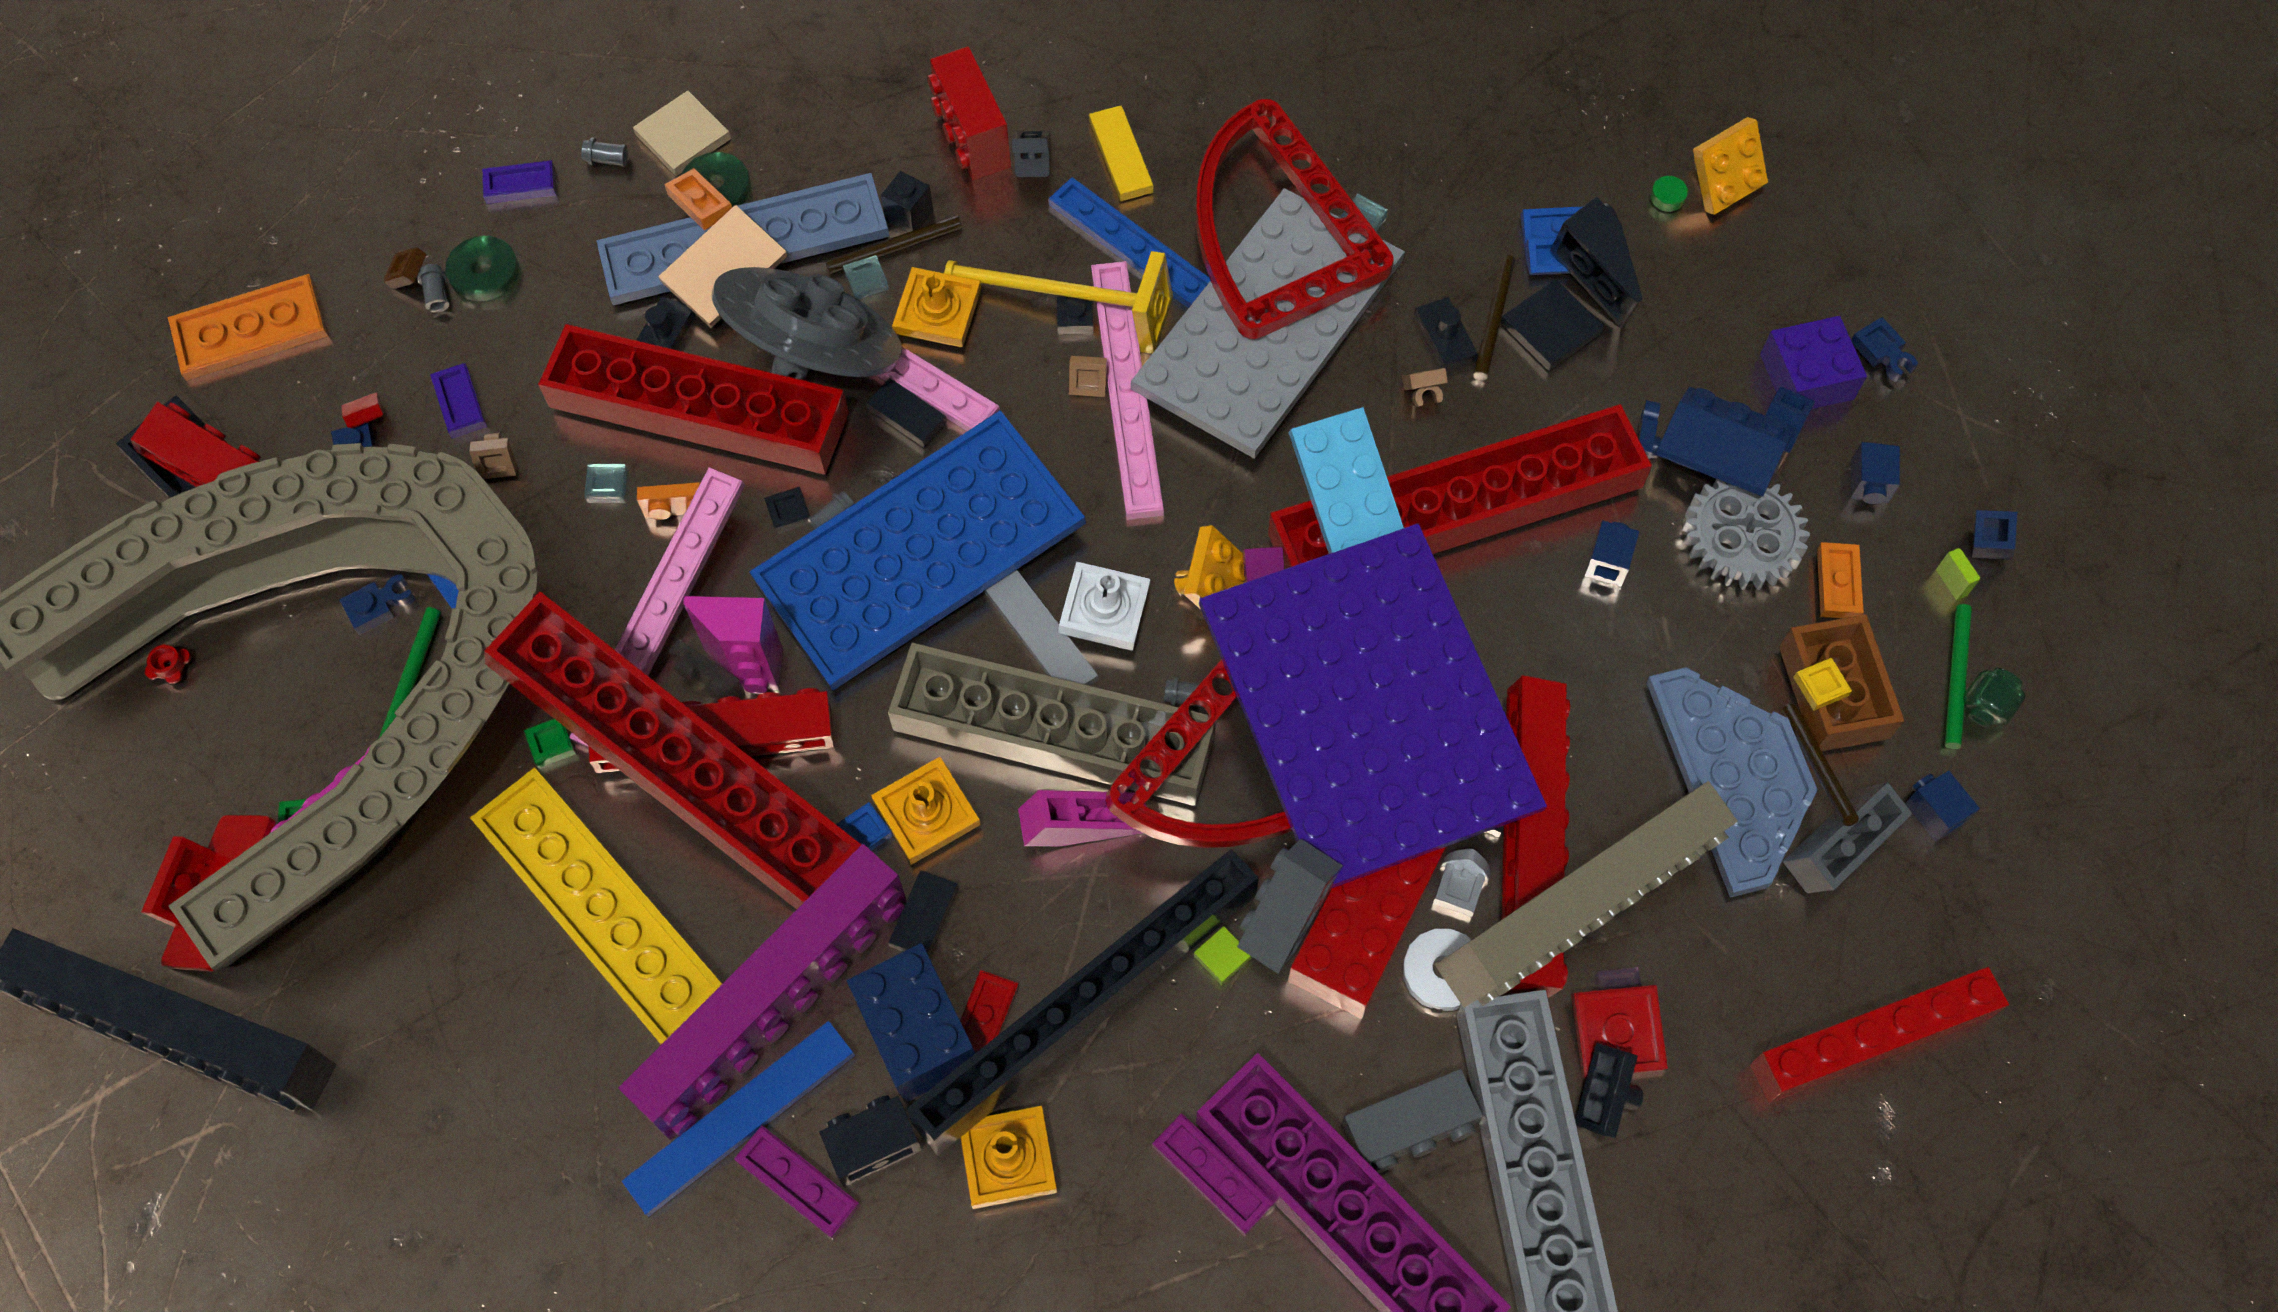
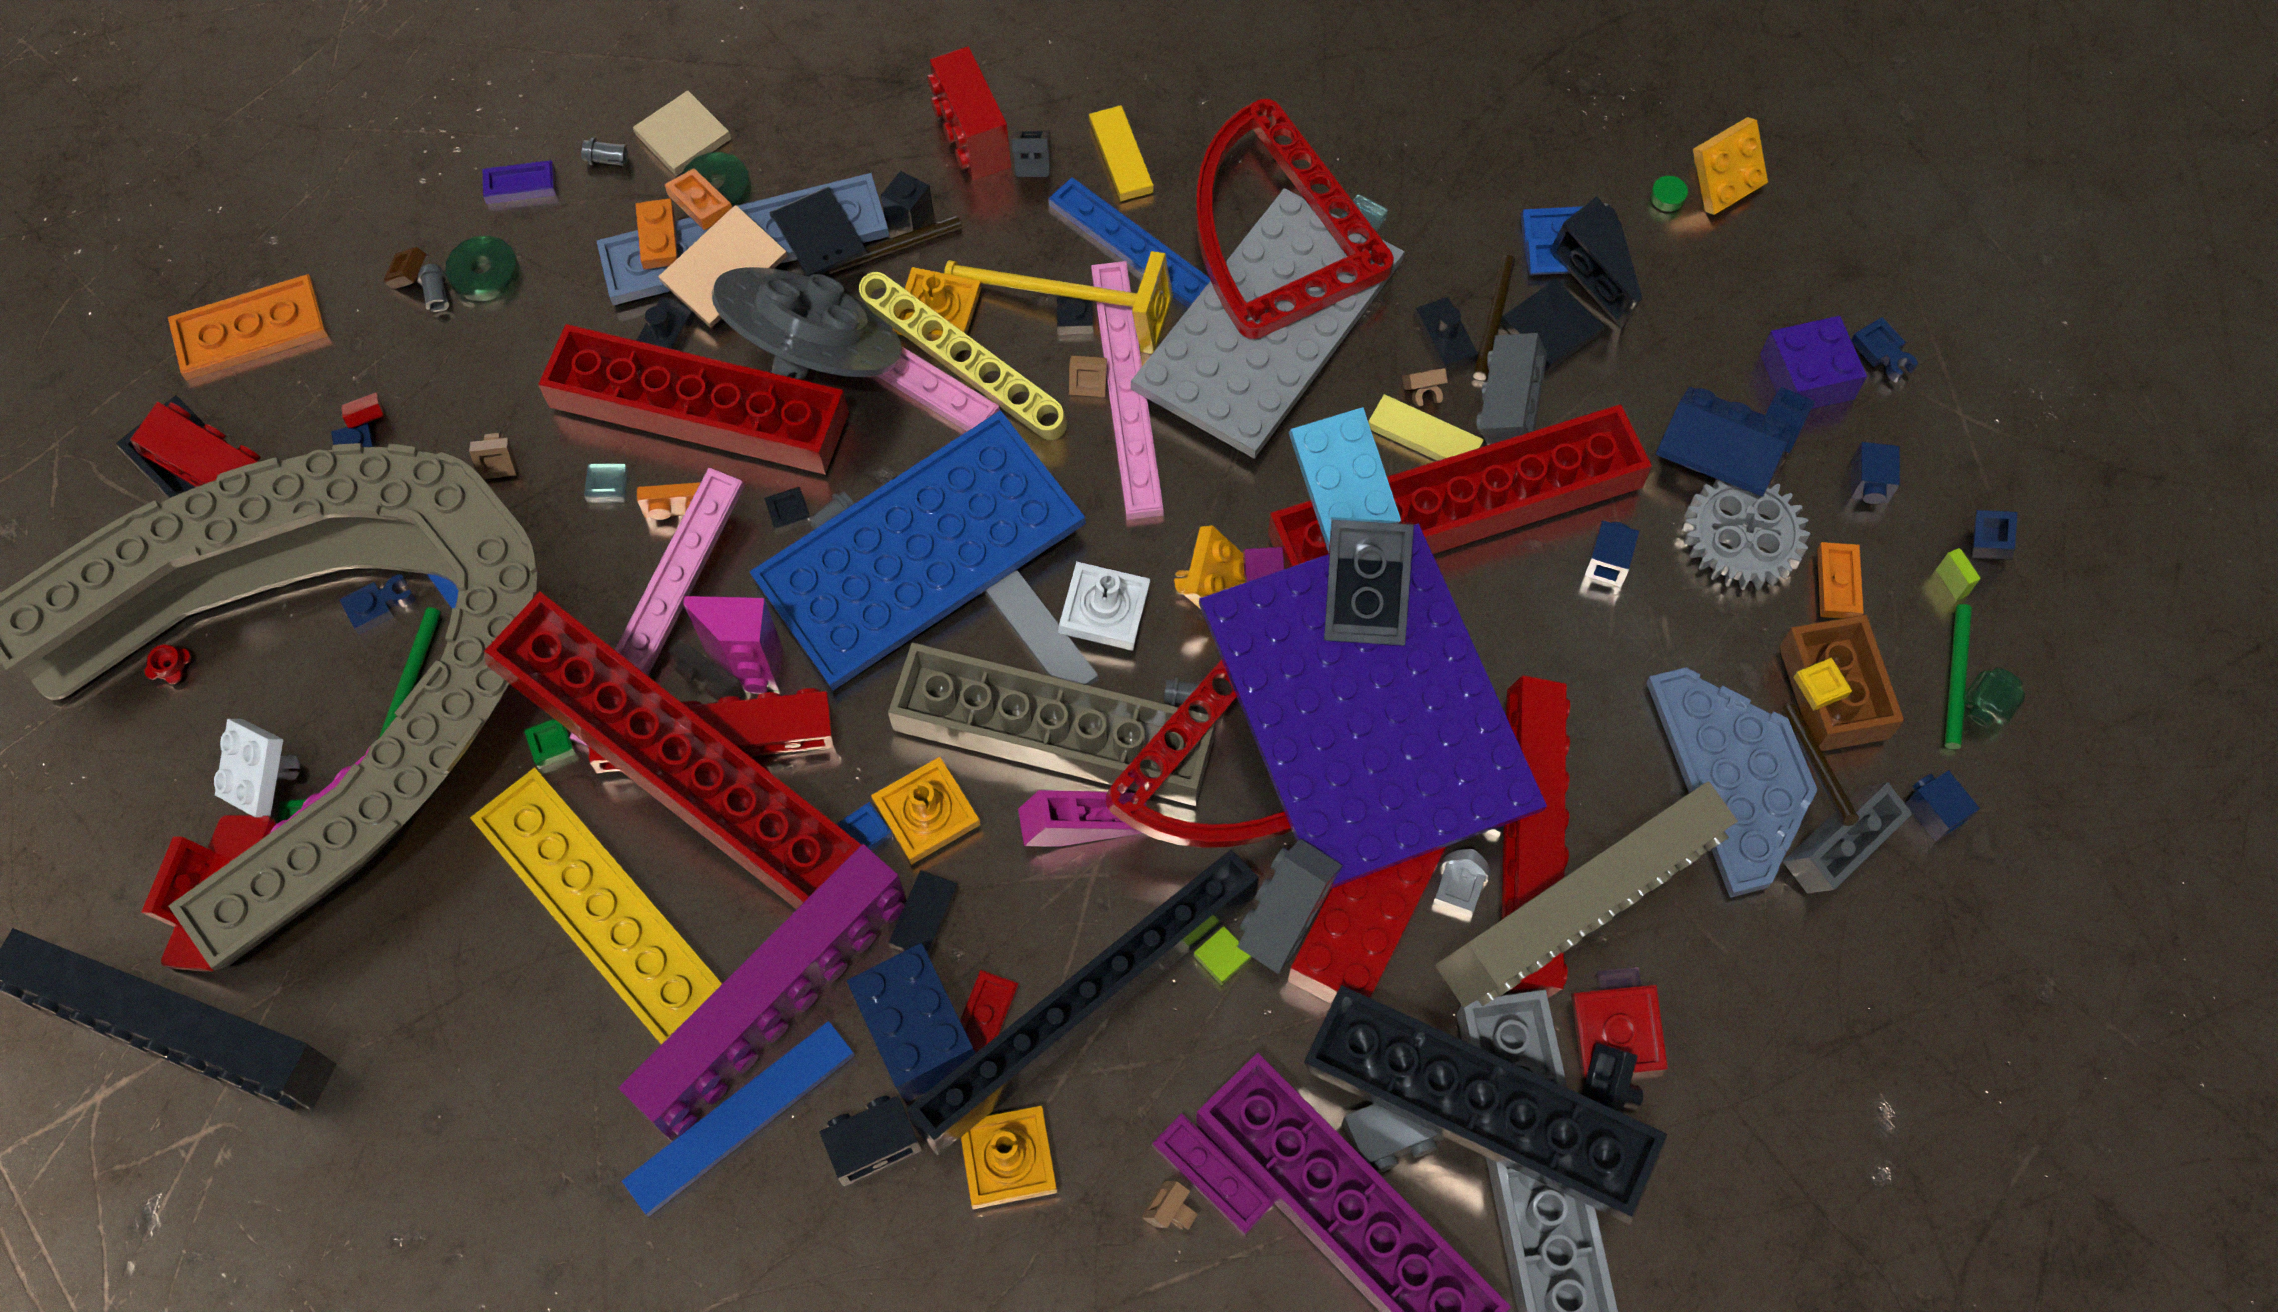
(251, 766): none -> white plate
(458, 400): dark purple tile -> none
(656, 233): none -> orange plate
(797, 1182): magenta tile -> none
(818, 232): none -> black container
(865, 277): clear light blue tile -> none
(906, 412): black tile -> none
(952, 342): none -> light yellow beam
(1169, 1208): none -> medium nougat tile
(1368, 581): none -> black slope
(1419, 972): white tile -> none
(1420, 430): none -> light yellow tile
(1486, 1104): none -> black brick
(1512, 387): none -> dark grey brick
(1648, 427): dark blue plate -> none
(1878, 1034): red brick -> none

